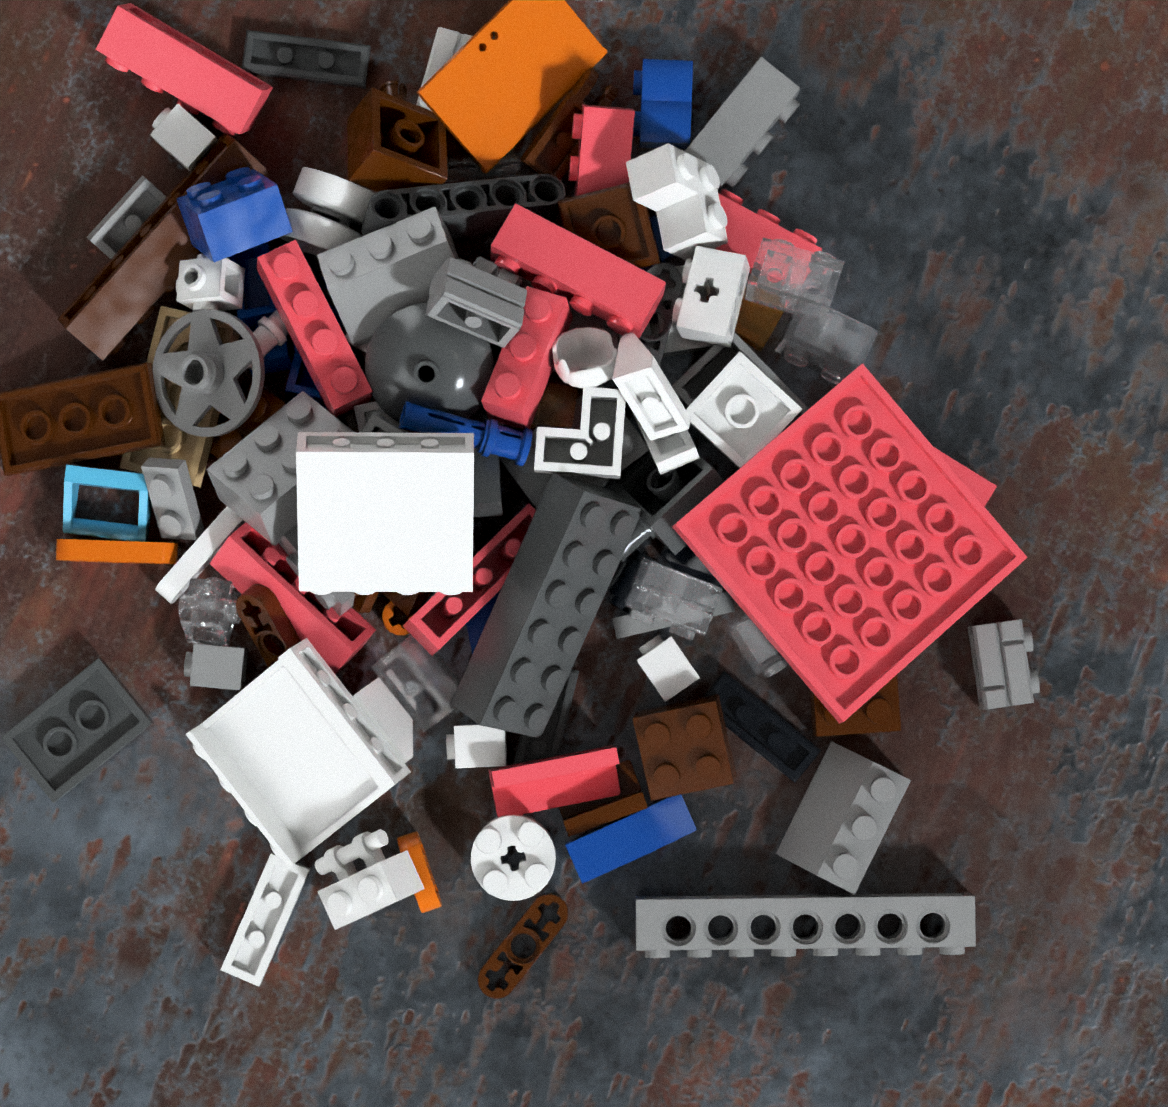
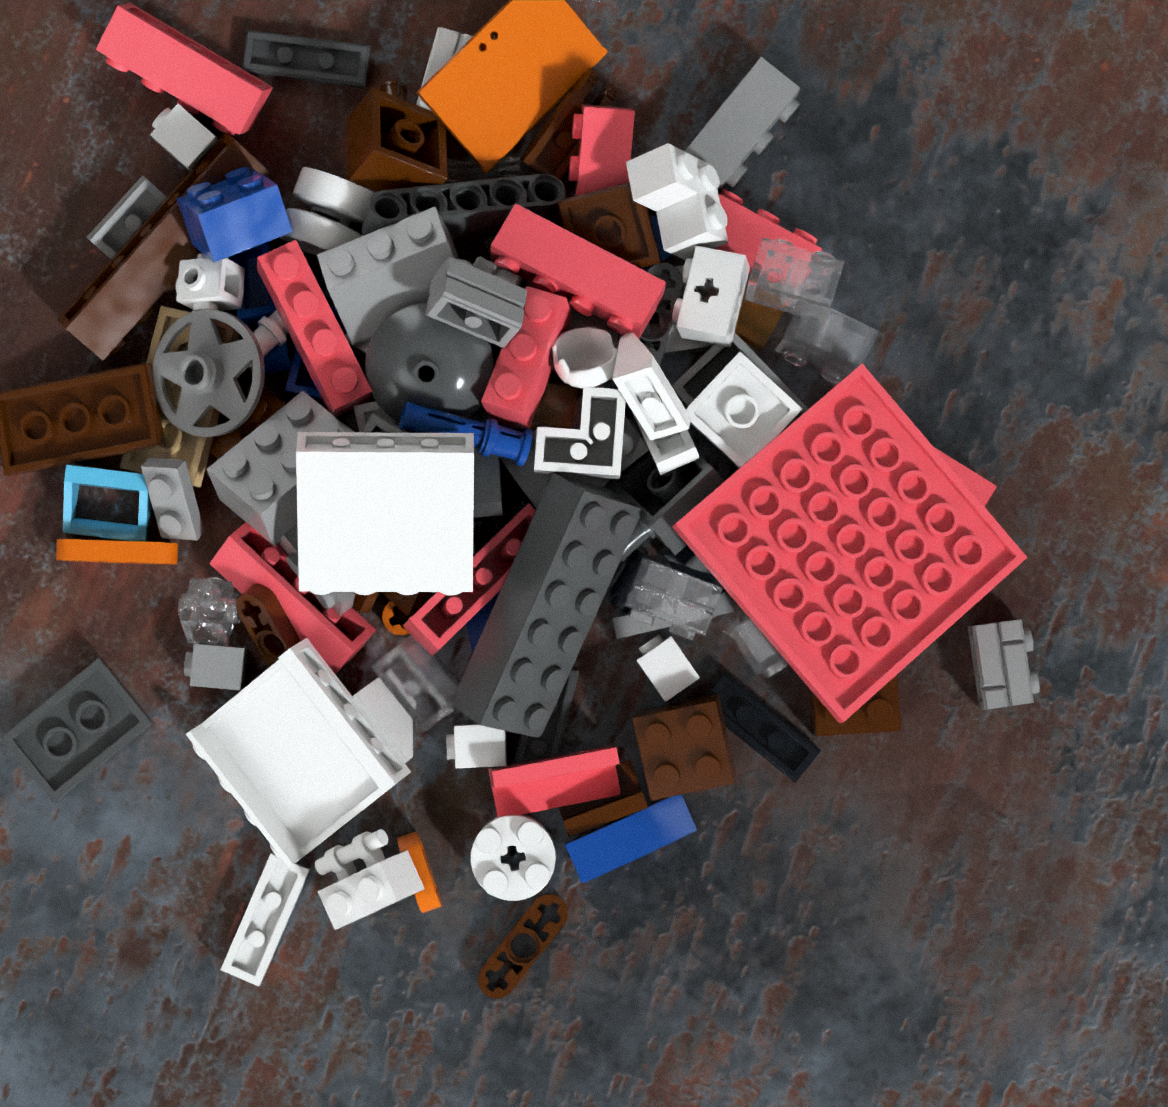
(198, 555): white beam -> none
(665, 103): blue brick -> none
(843, 817): light grey slope -> none
(954, 909): light grey brick -> none

